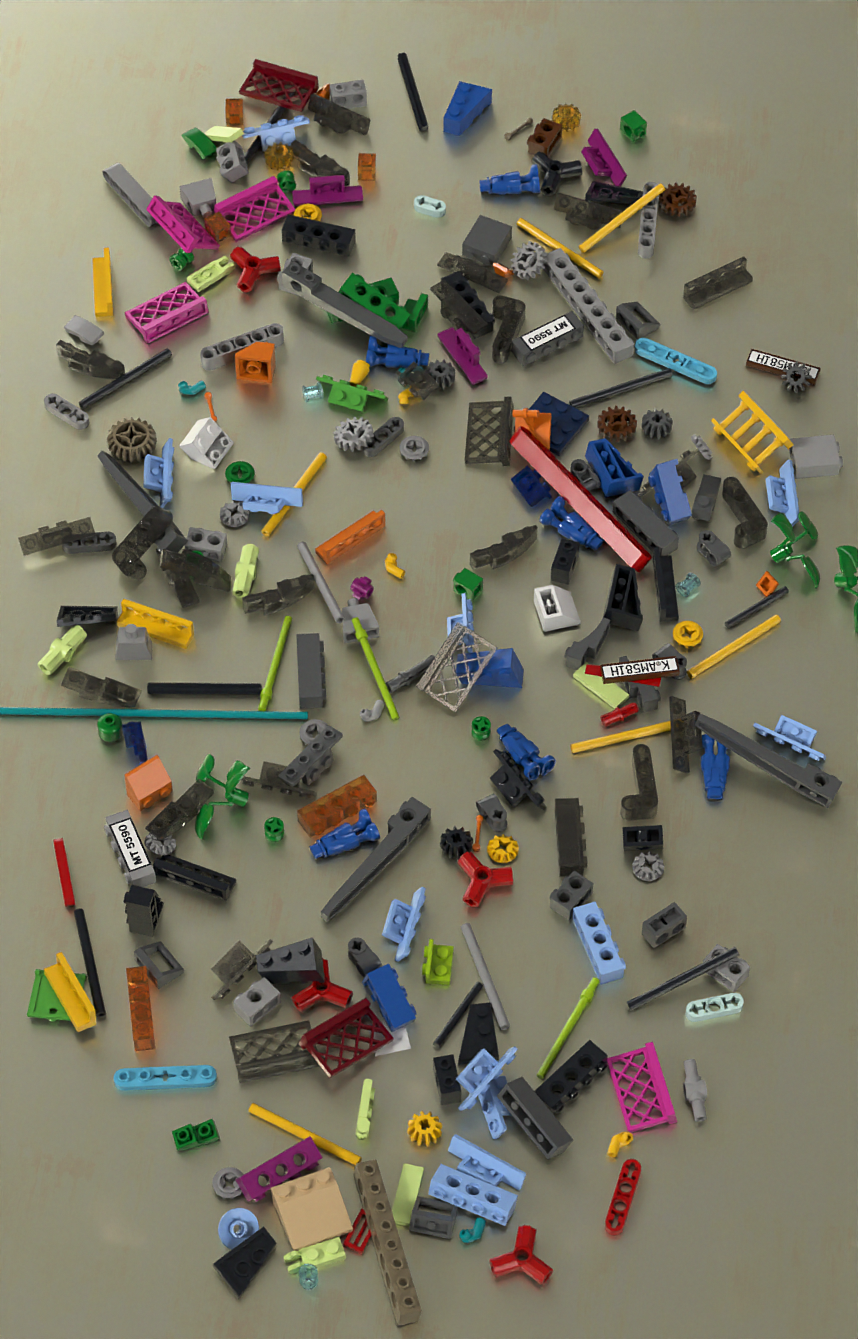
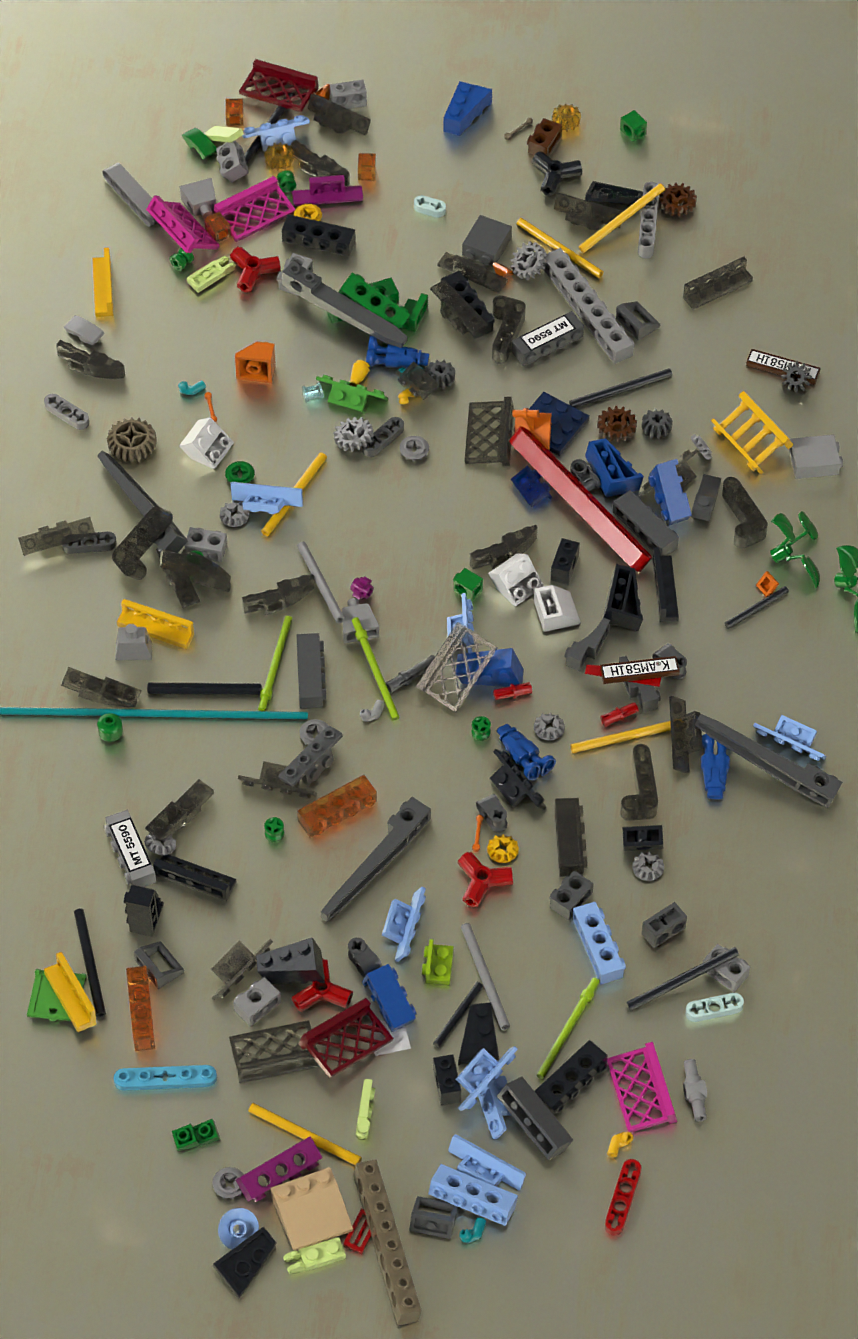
(62, 649): yellowish green piece -> none
(64, 872): red beam -> none
(86, 614): black wing -> none
(127, 377): black piece -> none
(135, 738): clear blue bracket -> none
(148, 783): orange slope -> none
(158, 473): light blue bracket -> none
(172, 319): dark pink fence -> none
(224, 351): light grey beam -> none
(232, 794): green plant -> none
(245, 571): yellowish green piece -> none
(308, 1283): clear light blue bush -> none
(345, 838): blue piece -> none
(351, 536): orange fence -> none
(391, 566): yellow arm -> none
(407, 1193): yellowish green tile -> none
(412, 91): black axle -> none
(417, 1126): yellow gear -> none
(456, 842): black gear -> none
(464, 353): magenta bracket -> none
(512, 183): blue piece -> none
(513, 691): none -> red axle
(516, 578): none -> white slope
(524, 1246): red piece -> none
(552, 732): none -> light grey gear
(572, 526): blue piece -> none
(602, 159): magenta bracket -> none
(609, 693): yellowish green tile -> none
(665, 357): medium azure piece -> none
(688, 584): clear light blue bush -> none
(691, 628): yellow gear -> none
(712, 548): dark grey piece -> none
(733, 646): yellow piece -> none
(782, 493): light blue bracket -> none

